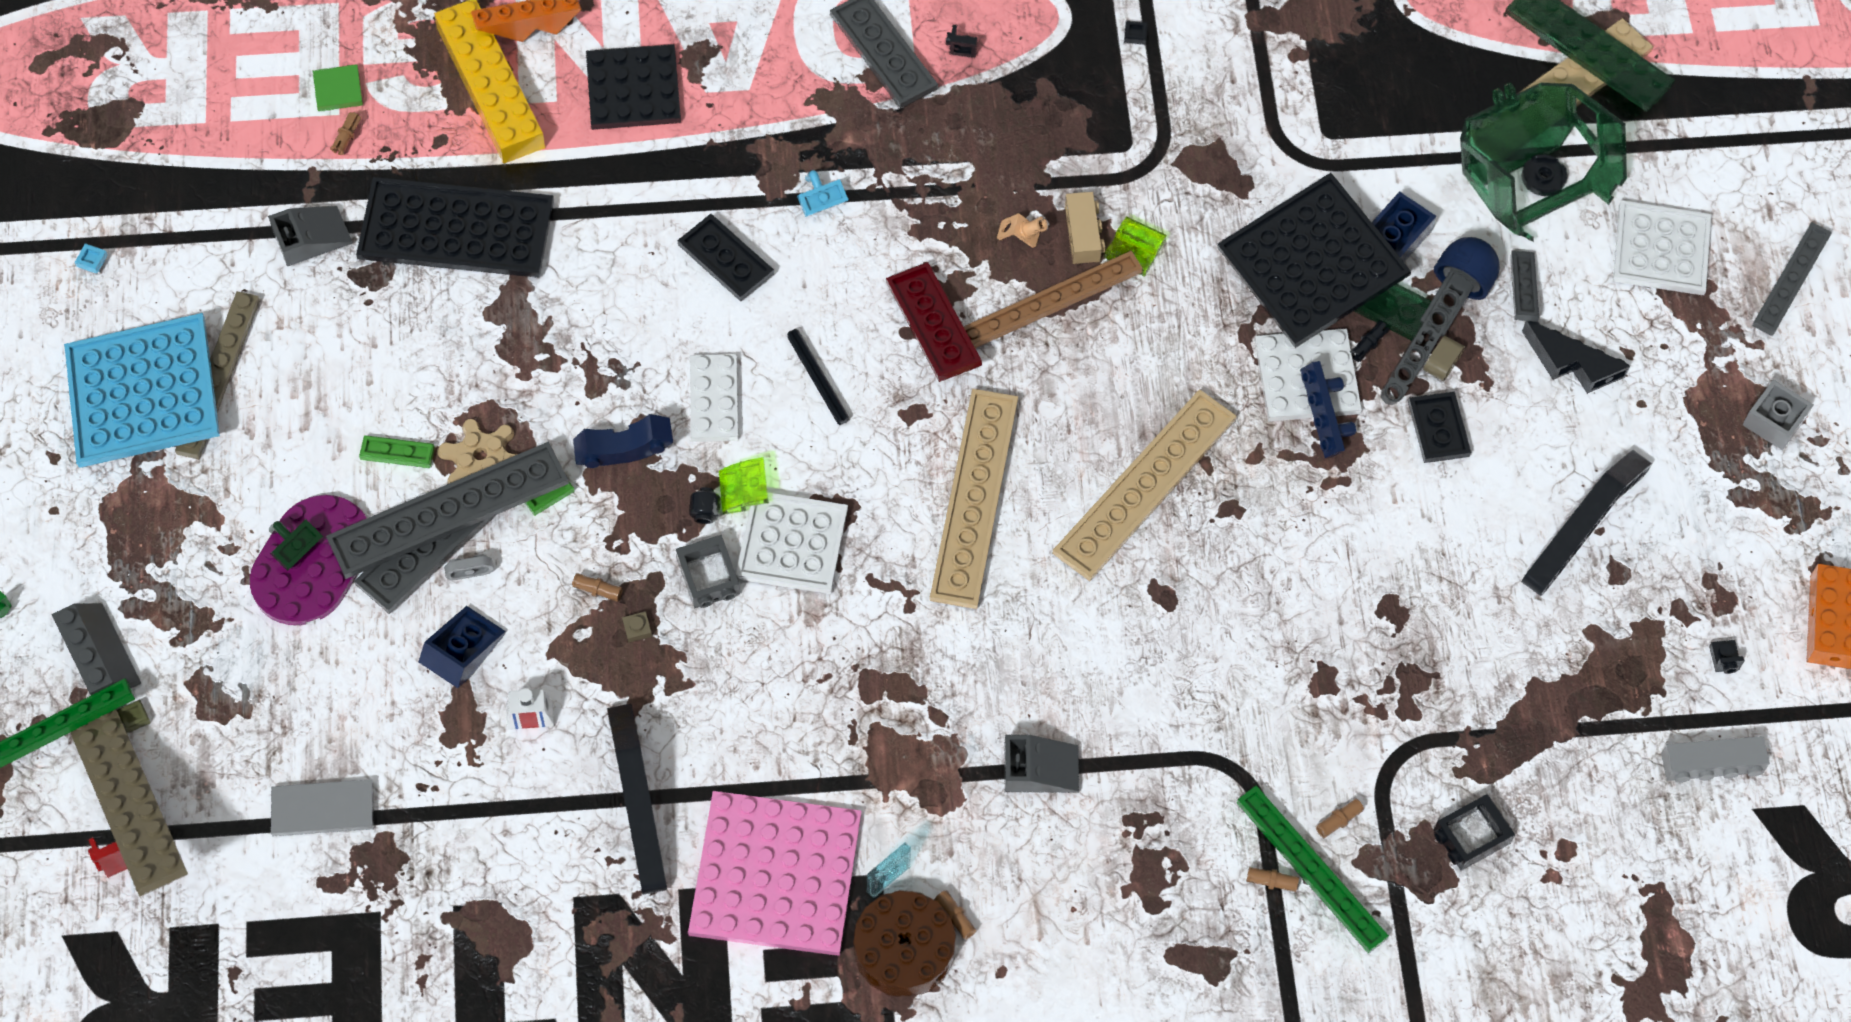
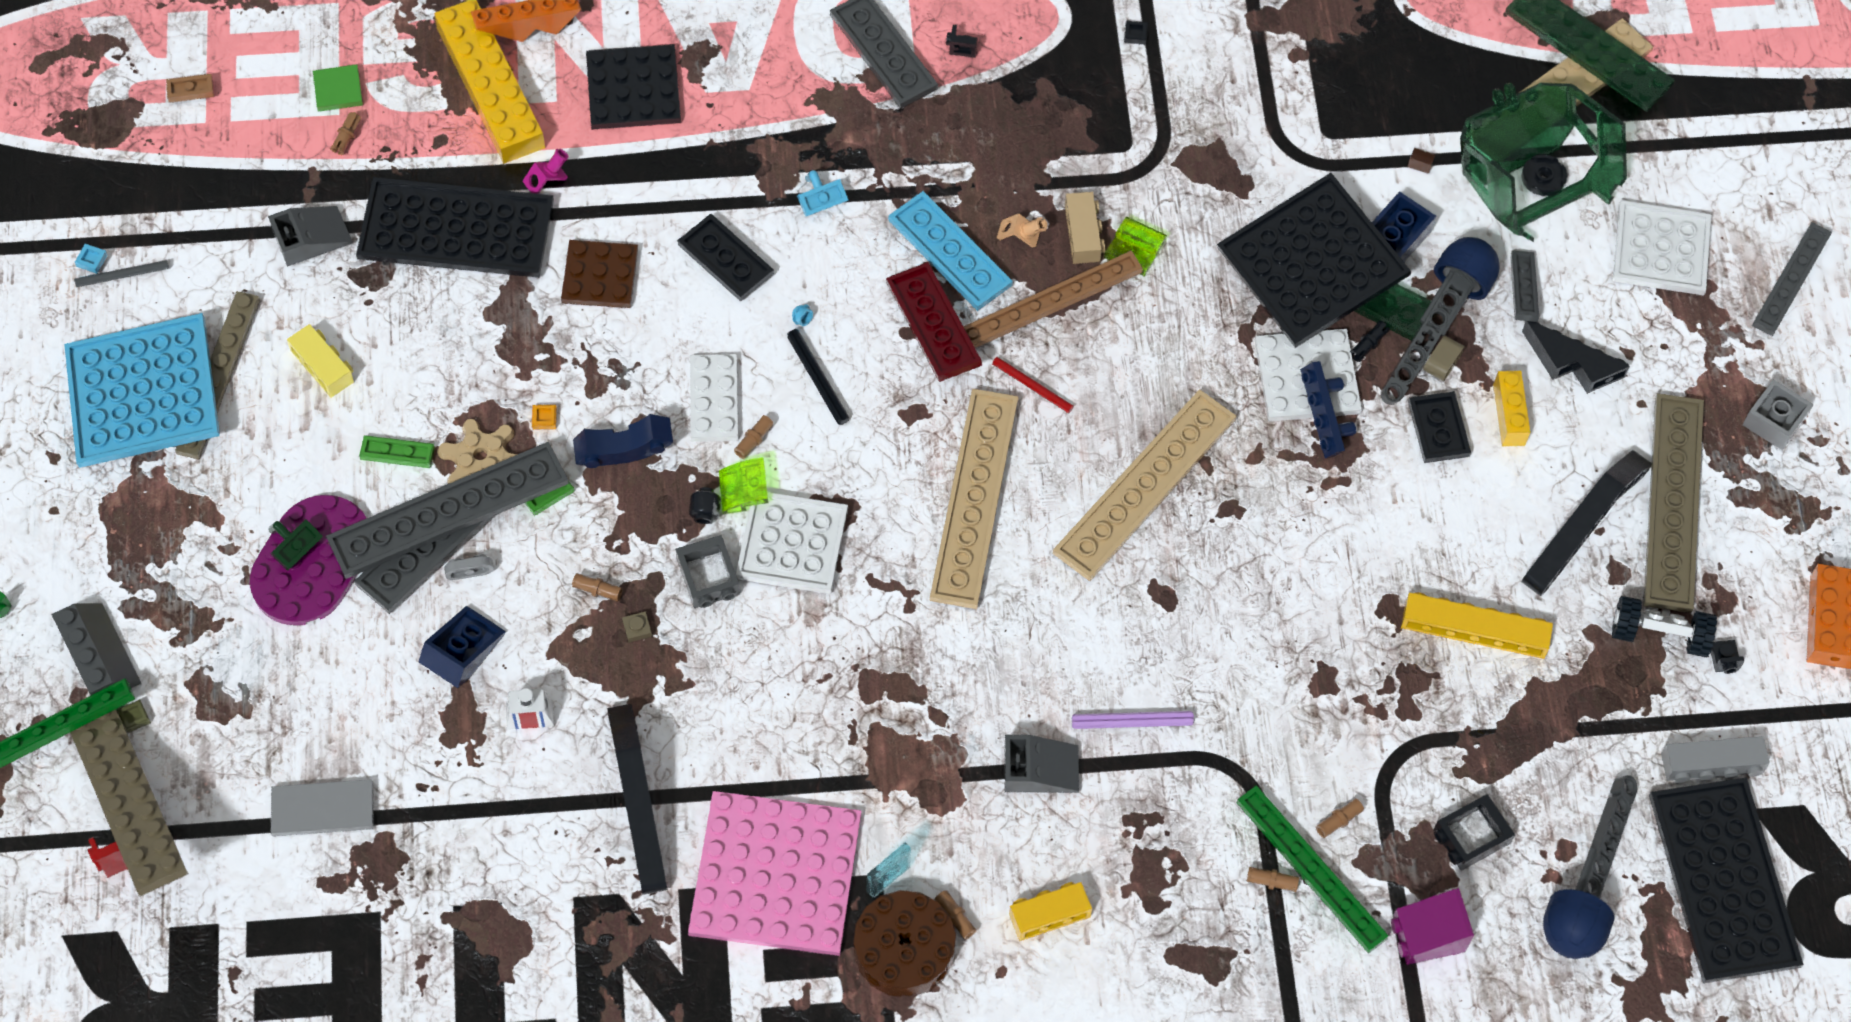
(121, 273): none -> dark grey bar
(190, 88): none -> medium nougat plate
(321, 360): none -> light yellow brick
(544, 417): none -> light orange tile
(547, 171): none -> dark pink bracket
(599, 274): none -> reddish brown plate
(753, 437): none -> medium nougat pin
(802, 315): none -> medium azure plate
(950, 250): none -> medium azure plate
(1032, 384): none -> red bar
(1050, 910): none -> yellow brick
(1134, 719): none -> lavender axle
(1421, 160): none -> reddish brown slope
(1433, 927): none -> magenta slope
(1477, 625): none -> yellow brick
(1511, 408): none -> yellow brick
(1578, 920): none -> piece
(1673, 503): none -> dark tan plate
(1699, 633): none -> black plate
(1725, 880): none -> black plate

